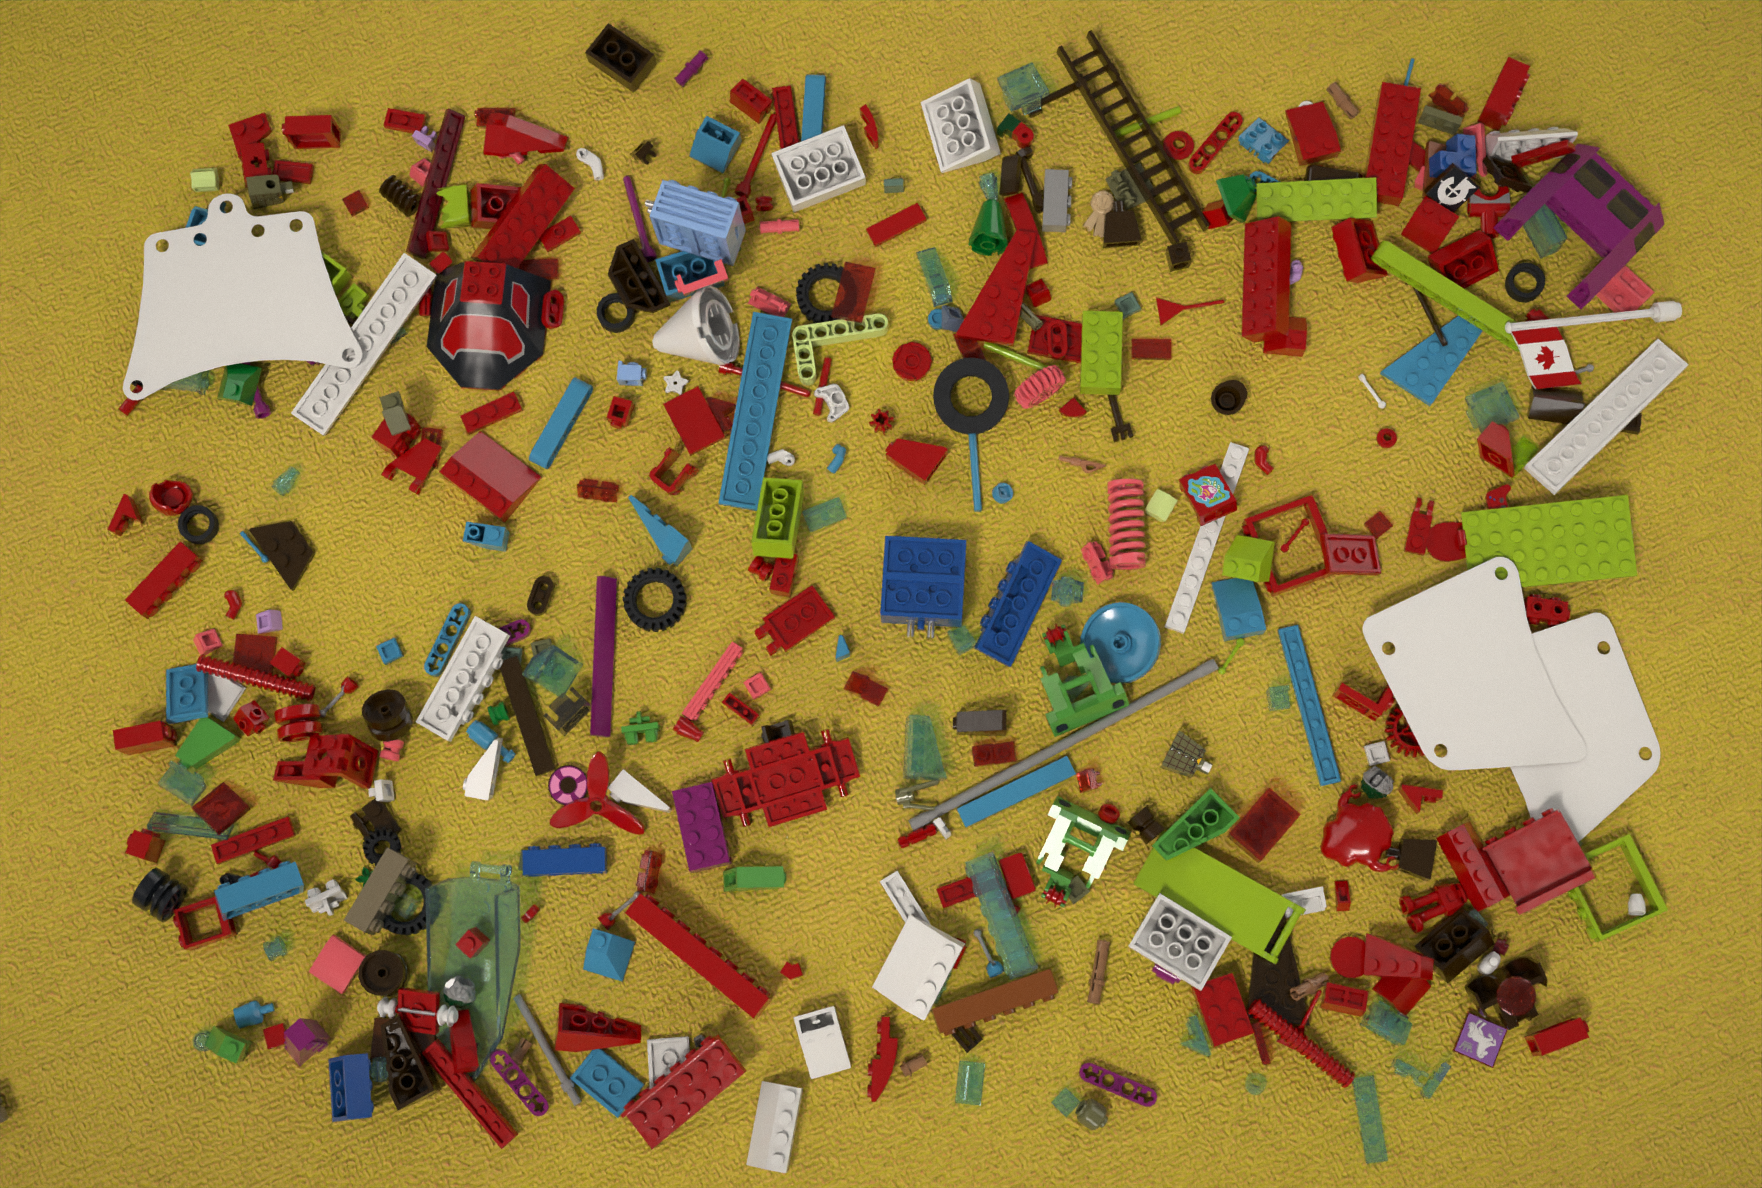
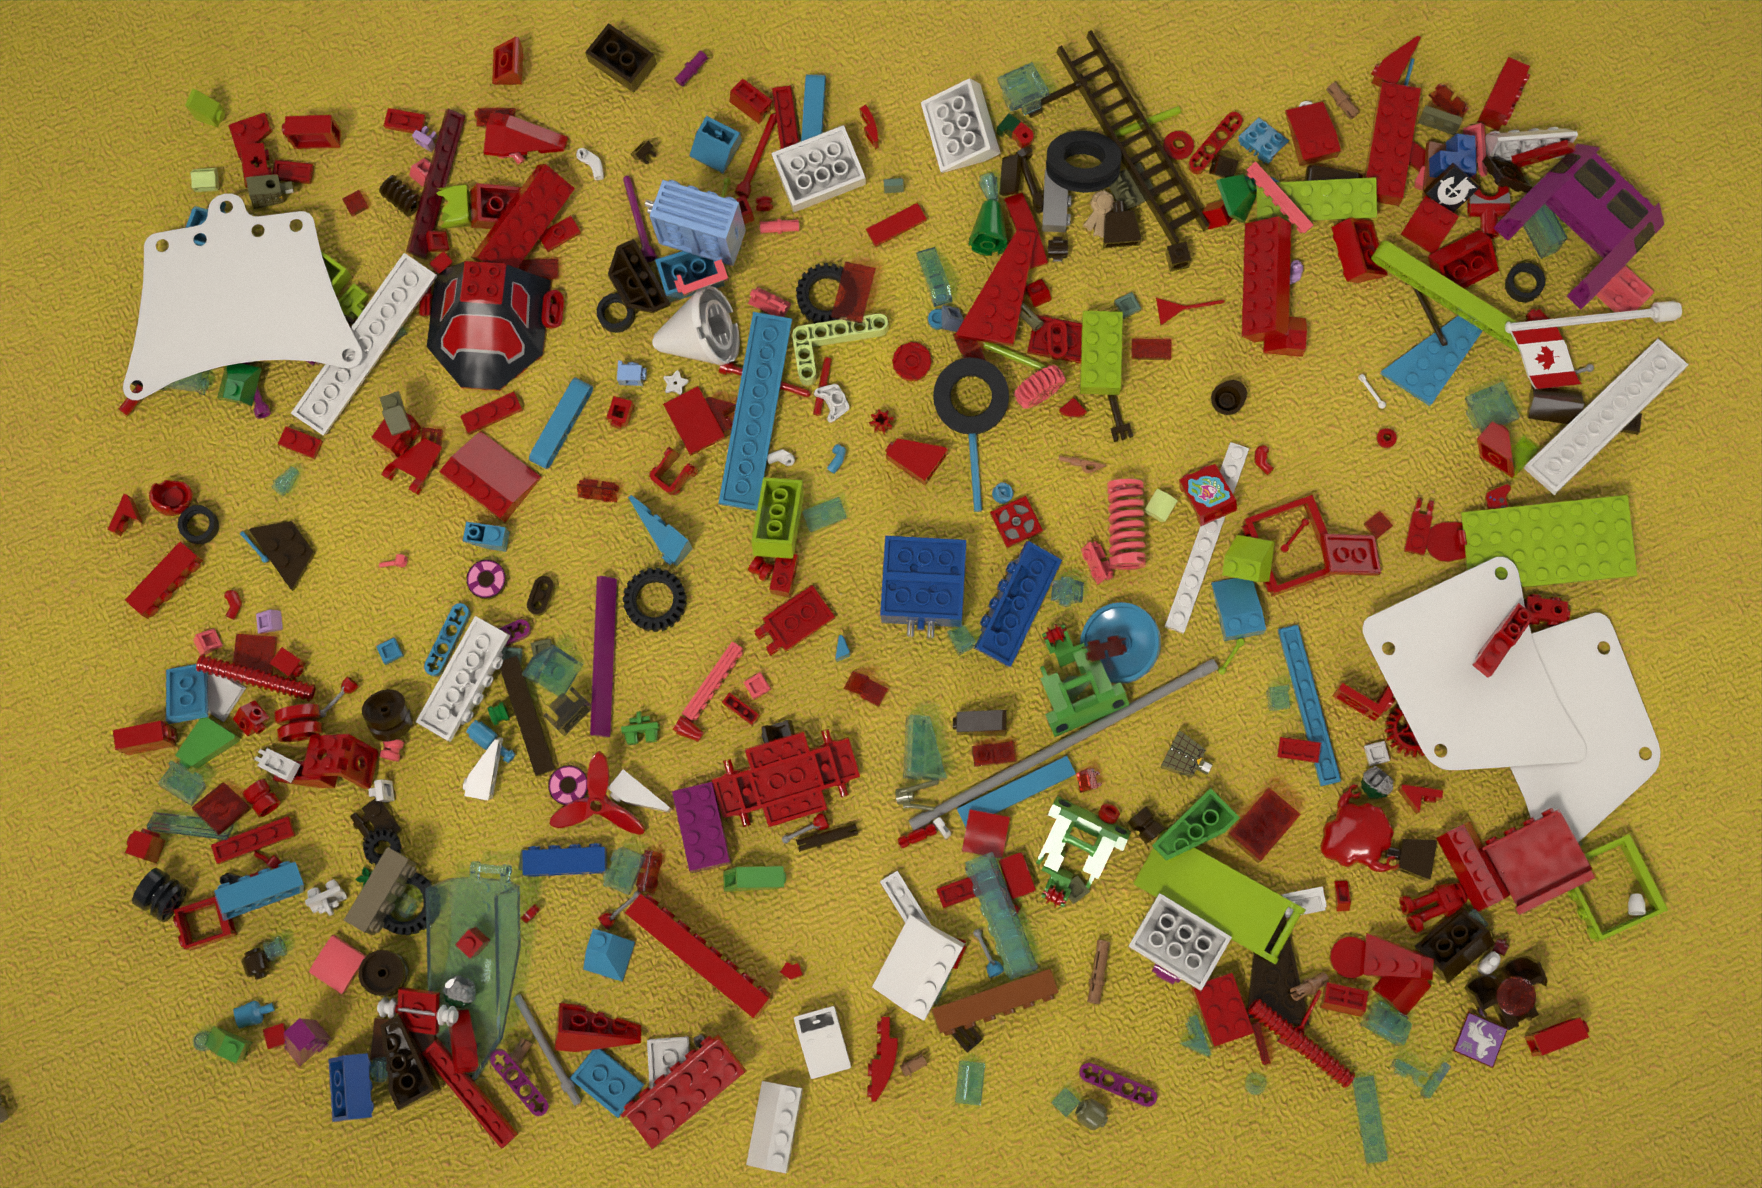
(205, 108): none -> lime slope
(256, 963): none -> dark brown head
(260, 796): none -> red wheel
(277, 764): none -> white hinge
(300, 442): none -> red plate
(400, 561): none -> coral hand
(486, 579): none -> tile
(508, 63): none -> red slope
(623, 870): none -> clear light blue bracket
(817, 840): none -> dark brown pin
(819, 822): none -> hinge
(985, 833): none -> red slope
(1016, 522): none -> red piece
(1057, 248): none -> dark brown gear
(1083, 179): none -> black tyre
(1112, 645): none -> clear red hinge
(1223, 166): none -> dark brown brick
(1279, 198): none -> coral piece
(1299, 750): none -> red plate
(1394, 64): none -> red slope
(1502, 640): none -> red slope

